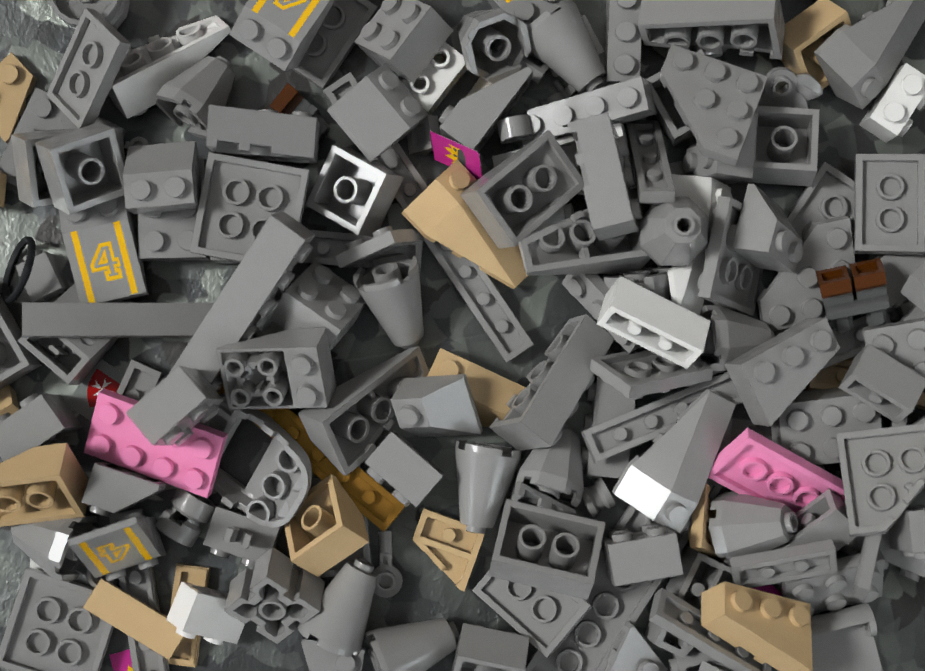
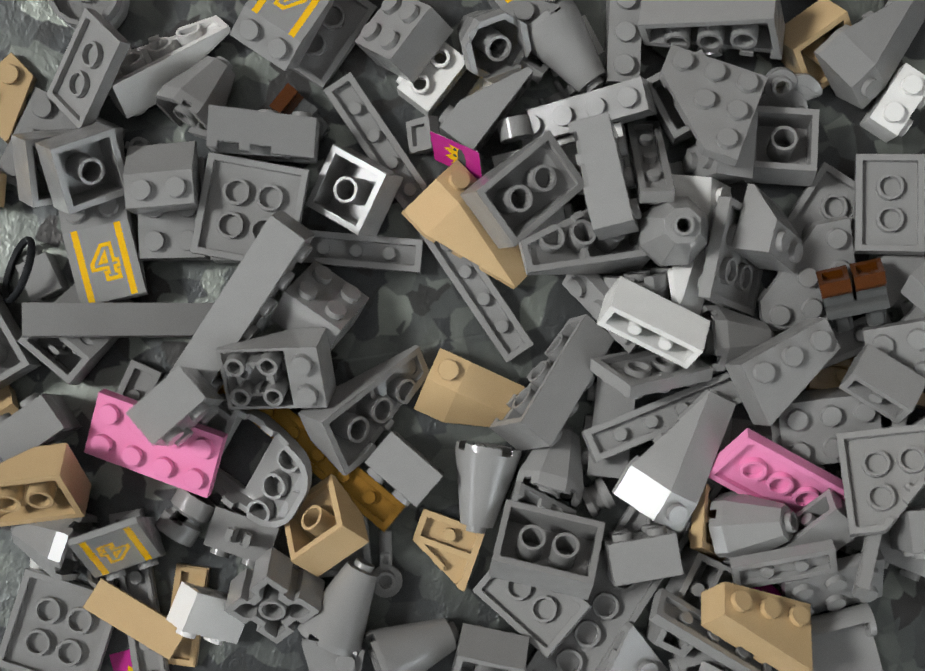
(85, 396): light grey sticker -> none
(118, 488): light grey slope -> none
(377, 112): light grey slope -> none
(383, 243): light grey wing -> none
(394, 296): light grey cone -> none
(436, 406): light grey slope -> none

